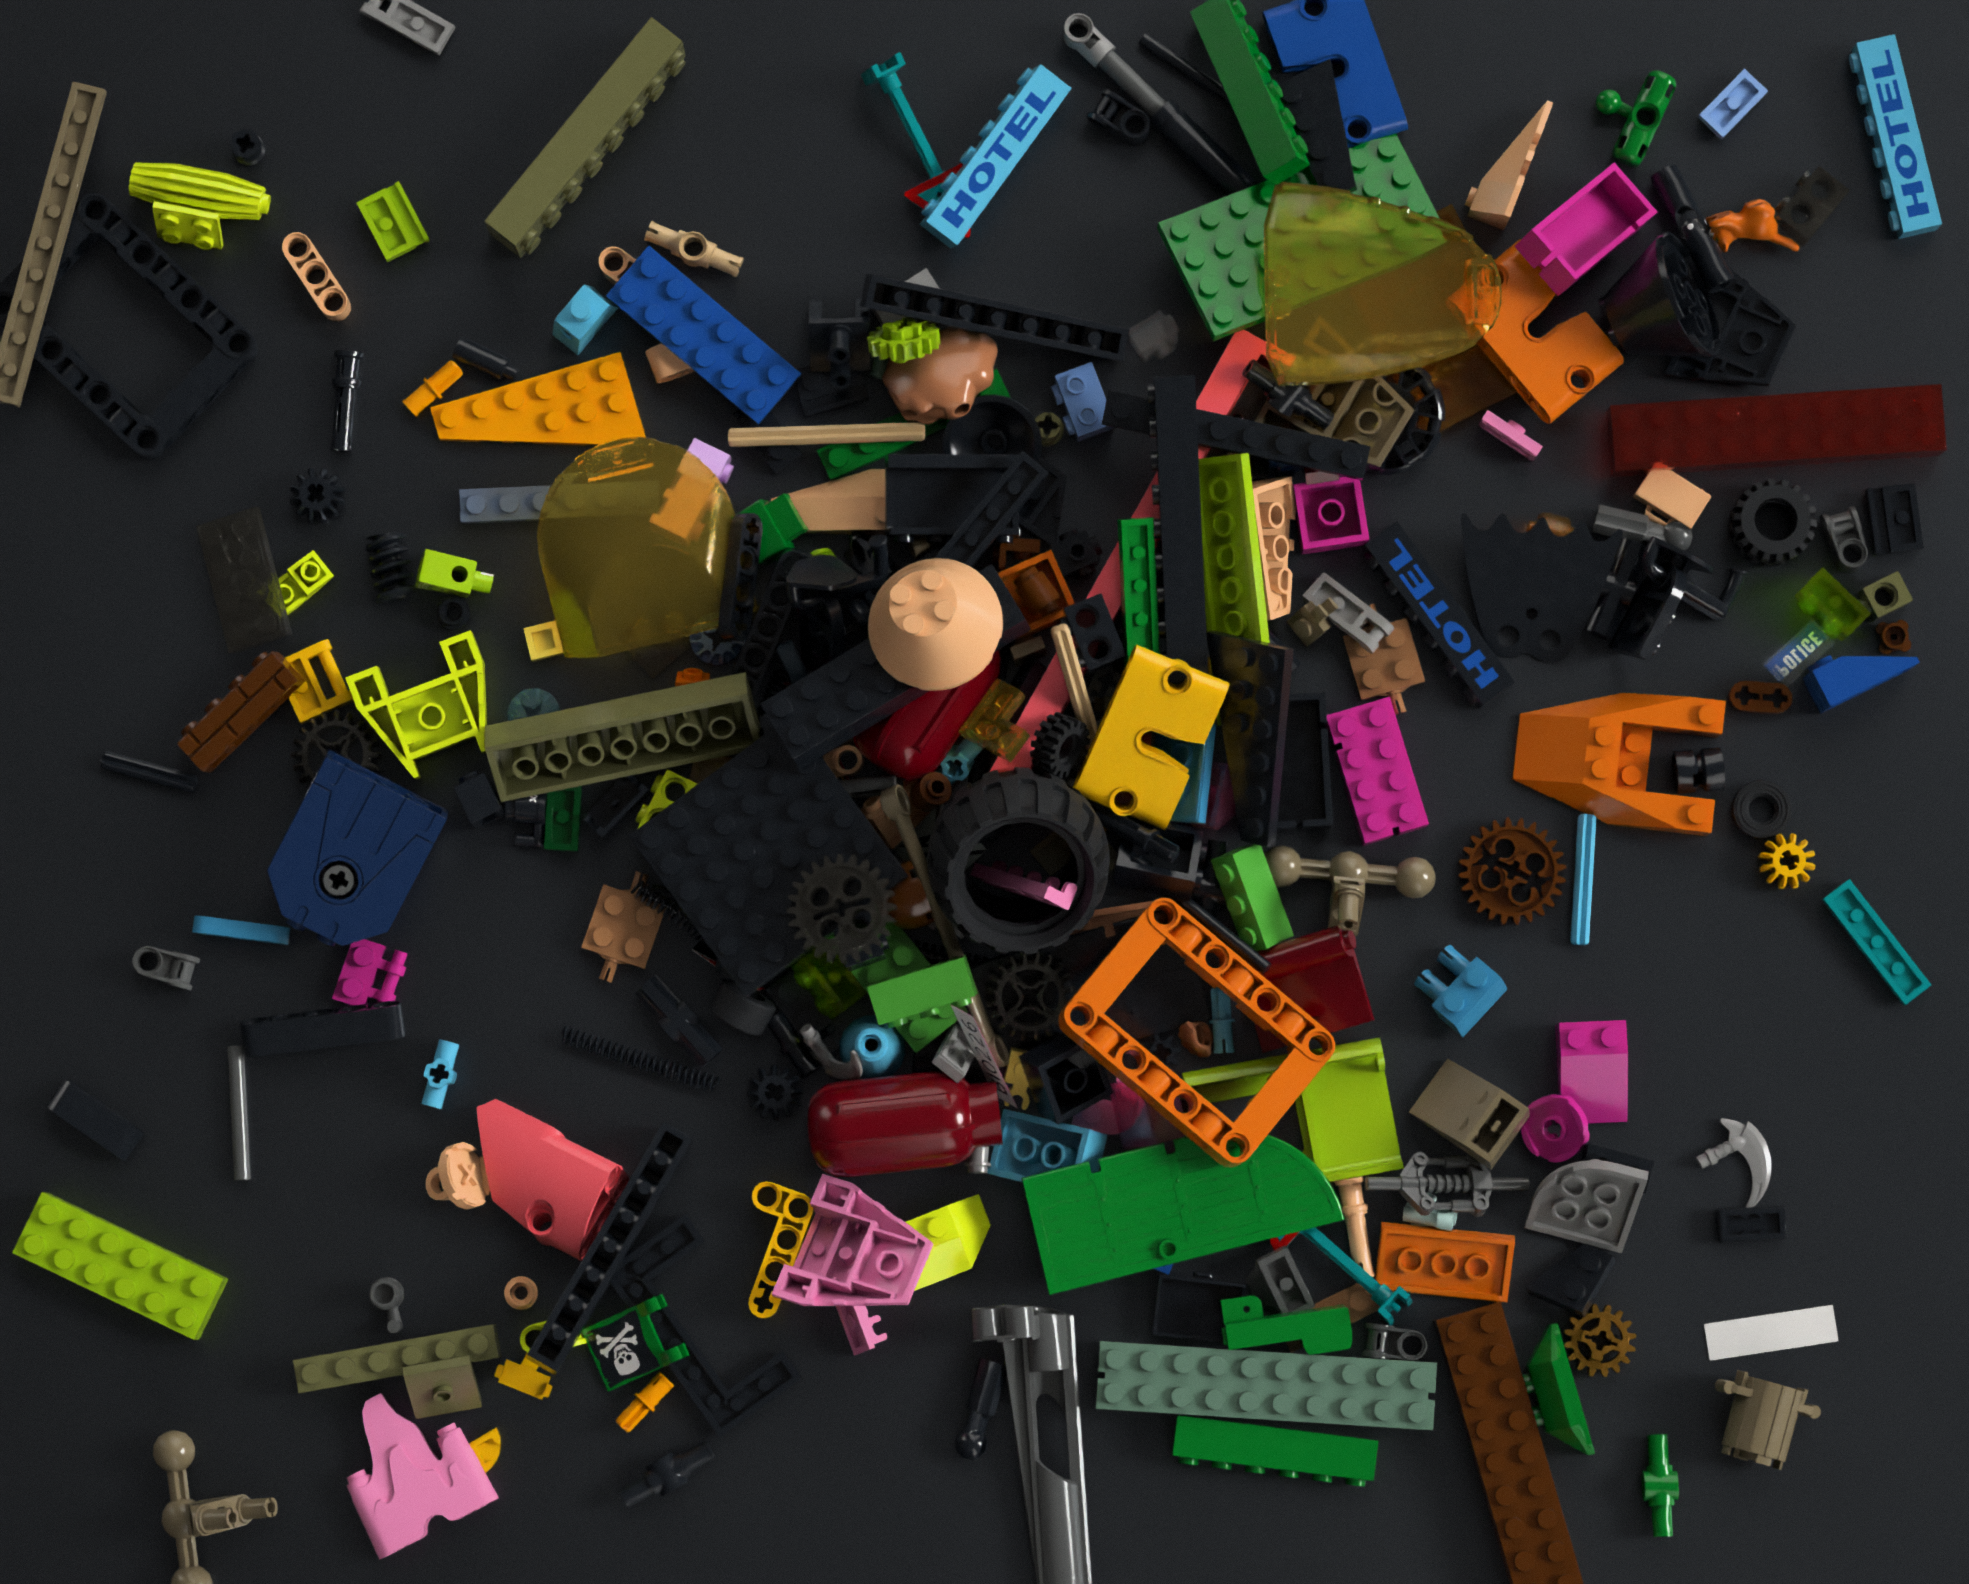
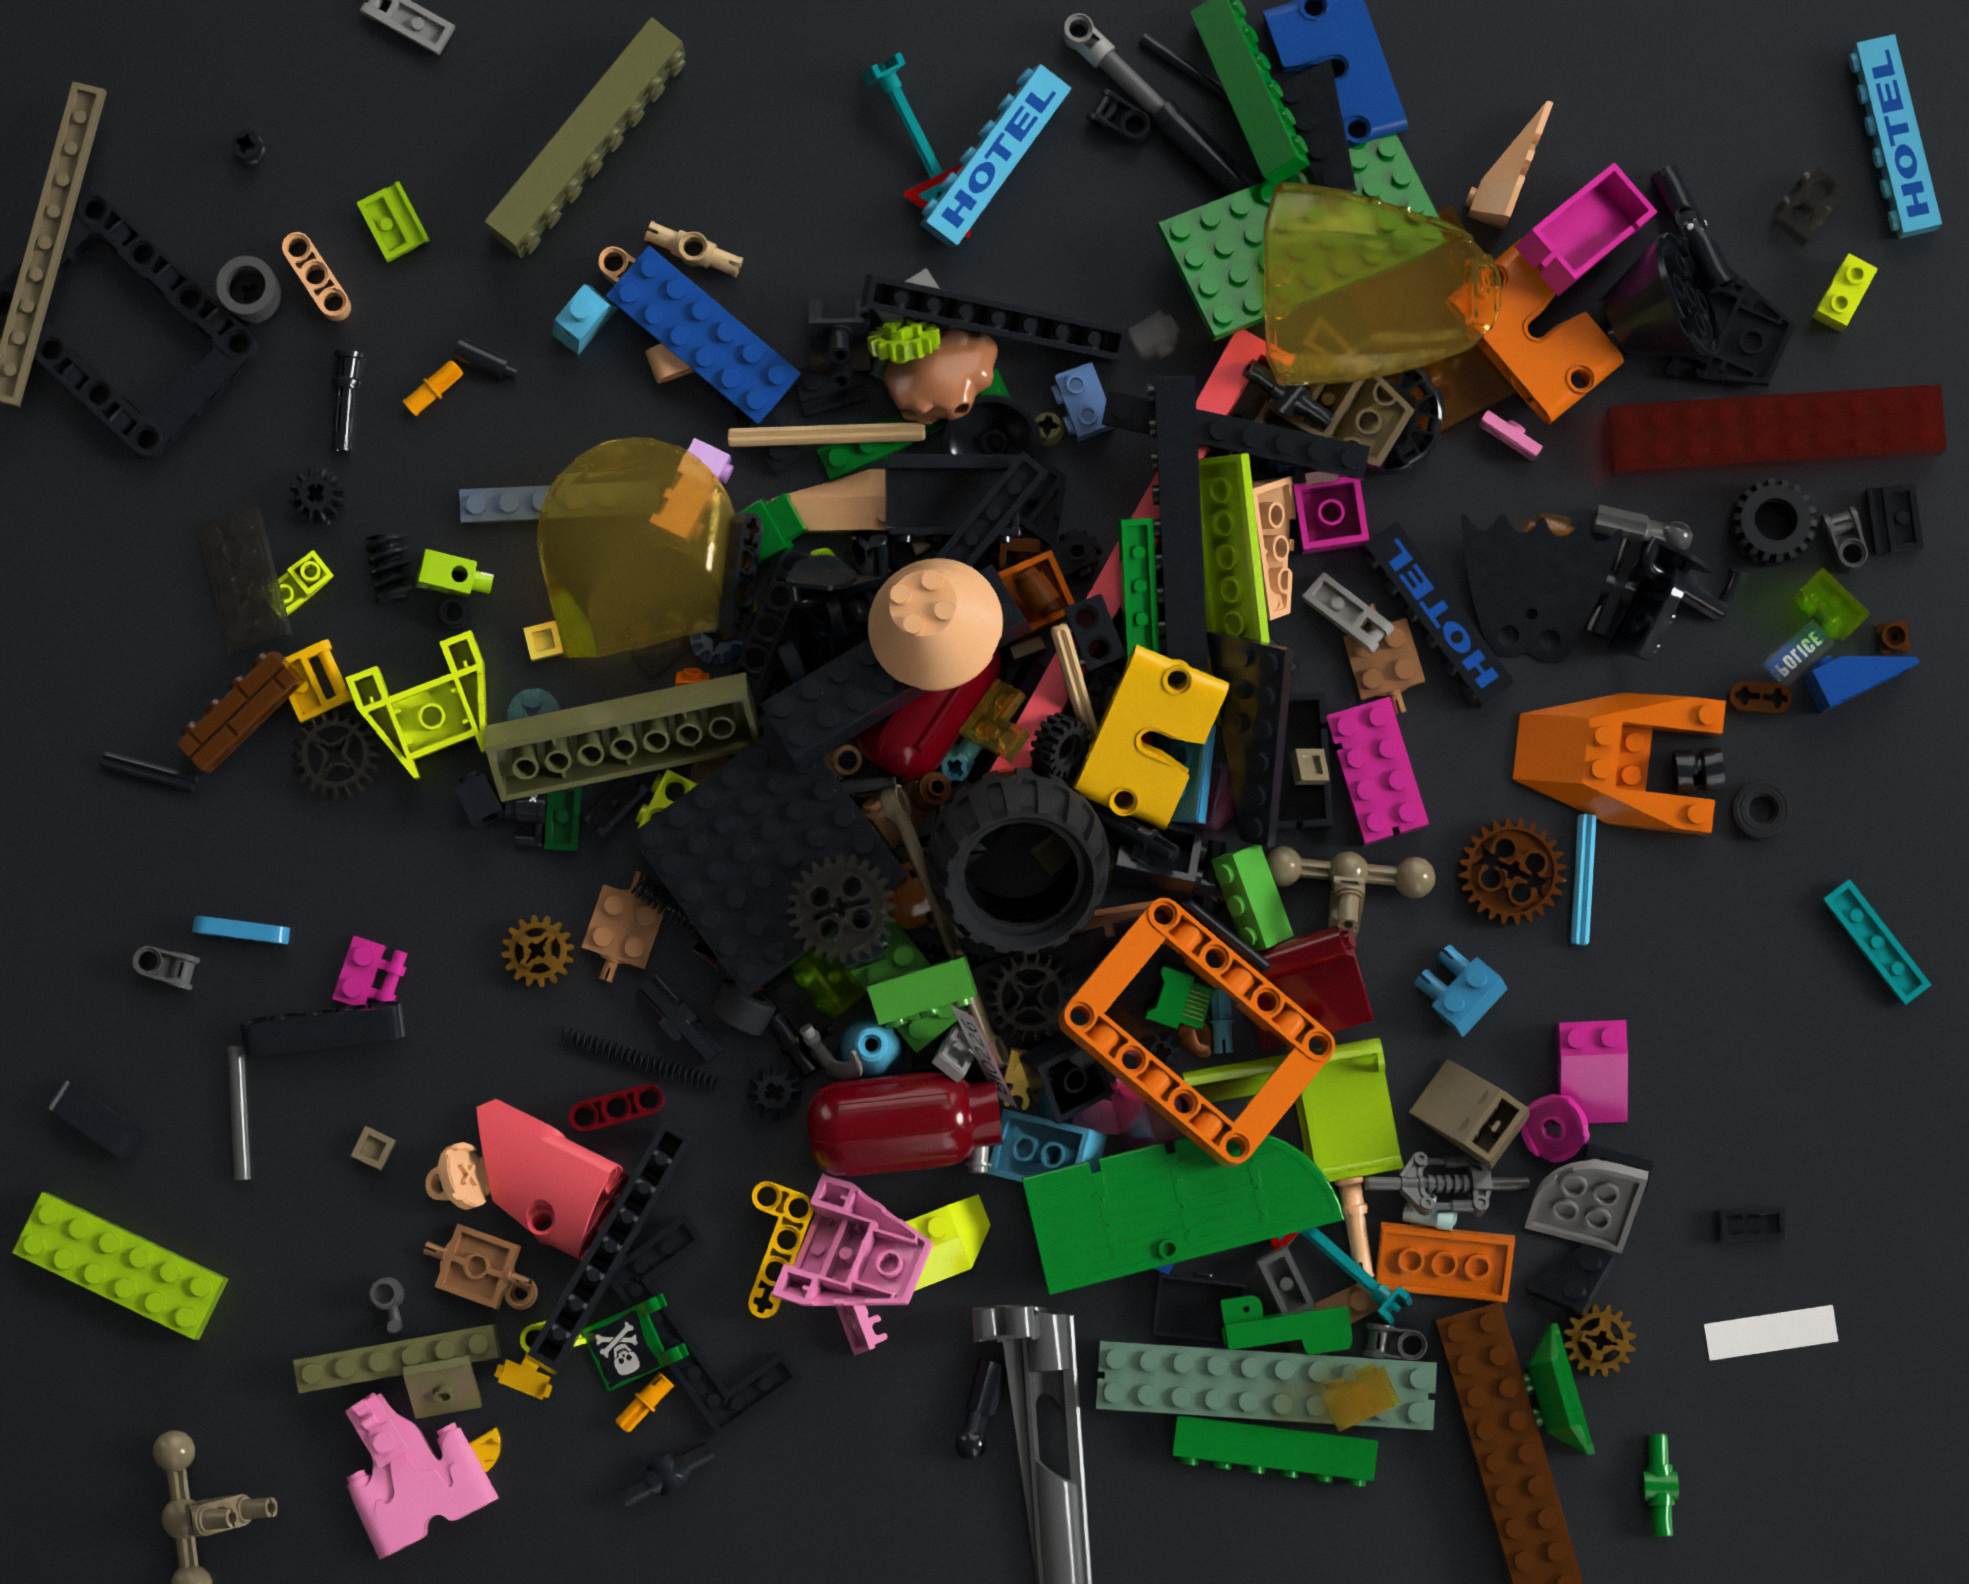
(193, 201): neon yellow plate -> none
(247, 273): none -> dark grey piece
(359, 827): dark blue piece -> none
(373, 1148): none -> dark tan plate
(377, 1430): none -> bright pink plate
(435, 1092): medium azure axle -> none
(477, 1266): none -> medium nougat plate
(527, 963): none -> pearl gold gear
(563, 407): light orange wing -> none
(600, 1108): none -> dark red beam
(1027, 887): bright pink hinge -> none
(1180, 999): none -> green piece
(1309, 766): none -> dark tan plate
(1311, 622): dark tan plate -> none
(1359, 1397): none -> clear yellow brick
(1649, 100): green piece -> none
(1671, 497): light nougat piece -> none
(1732, 104): light blue plate -> none
(1753, 222): orange animal -> none
(1754, 1149): light grey piece -> none
(1762, 1418): dark tan container -> none
(1790, 850): yellow gear -> none
(1844, 293): none -> neon yellow brick
(1894, 586): olive brick -> none

